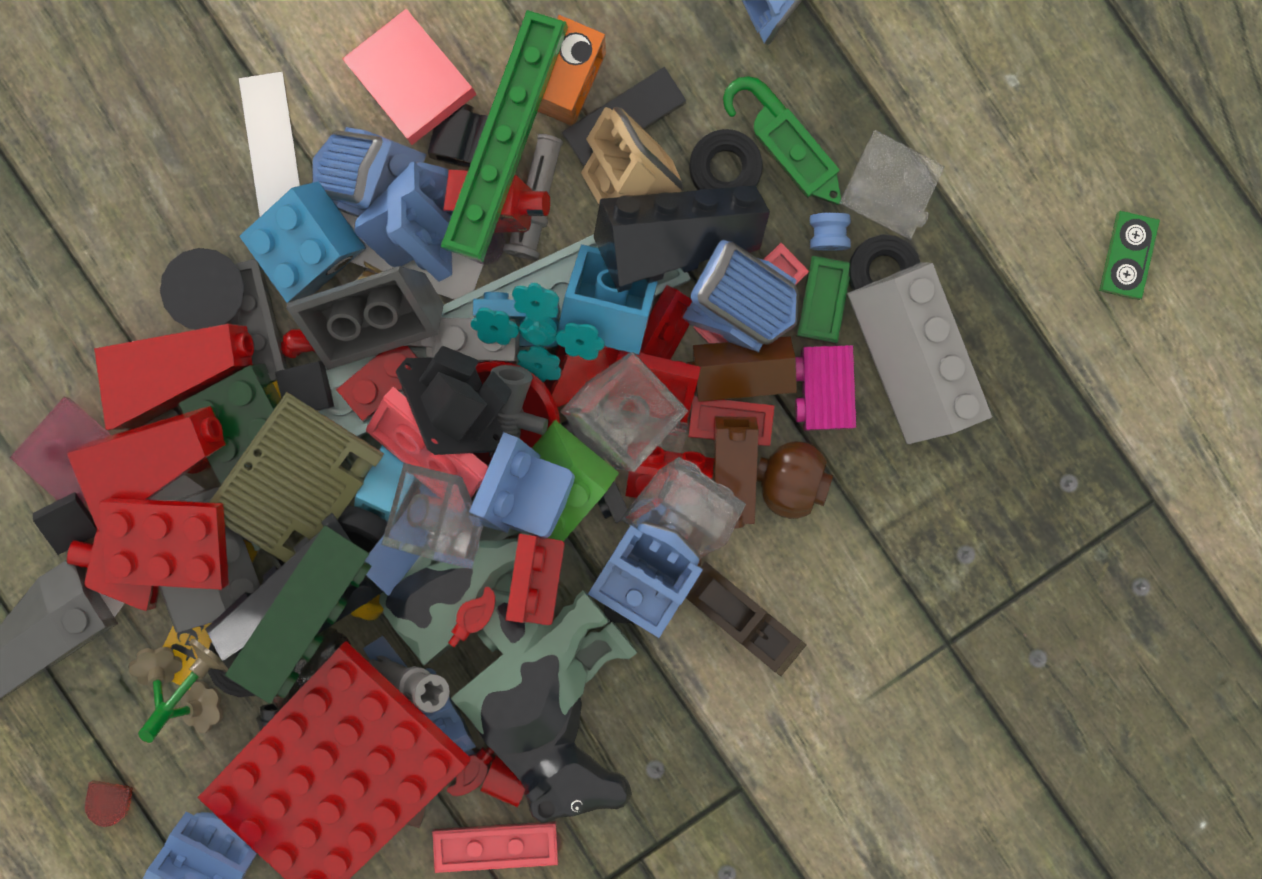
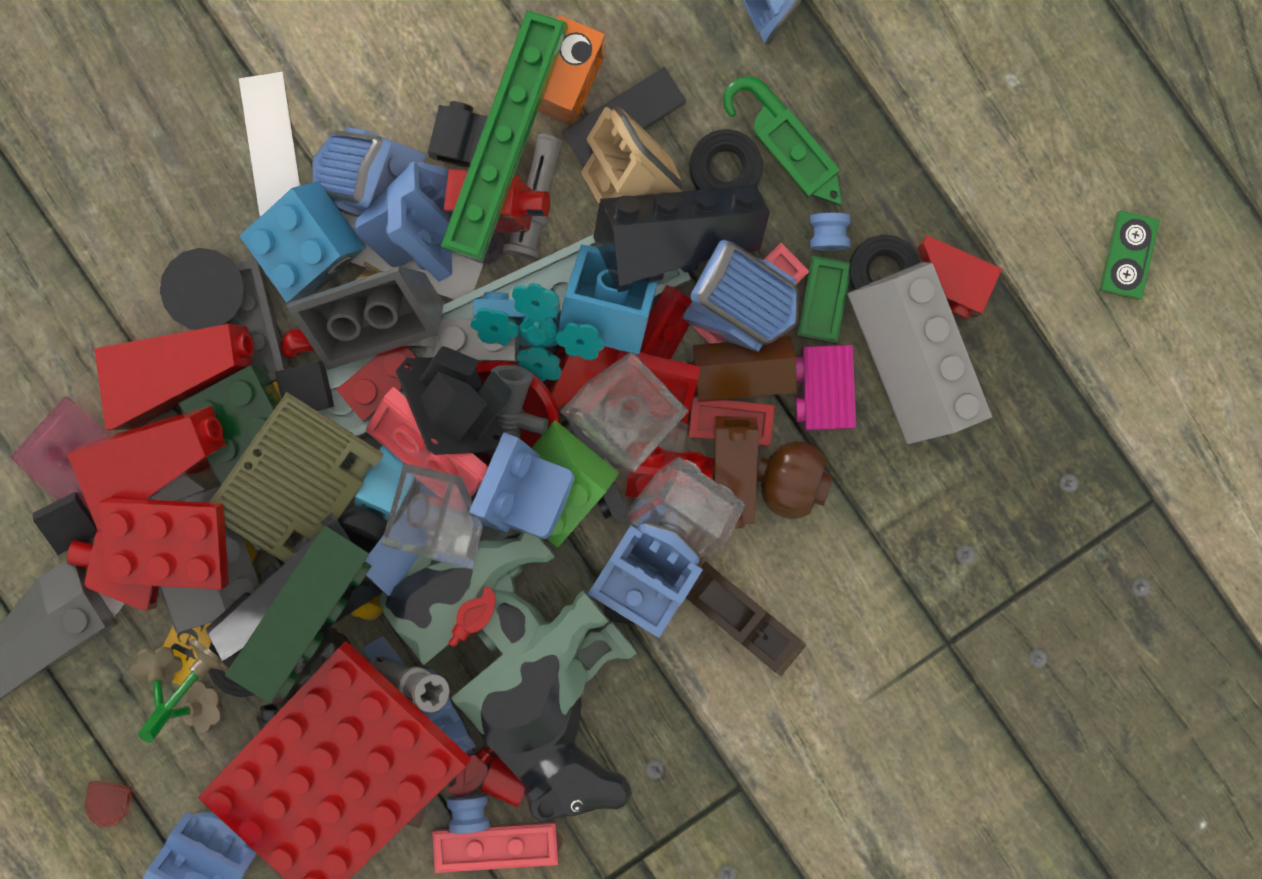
(409, 76): coral tile -> none
(468, 813): none -> medium blue wheel
(535, 580): red bracket -> none
(892, 185): clear hinge -> none
(963, 277): none -> red slope

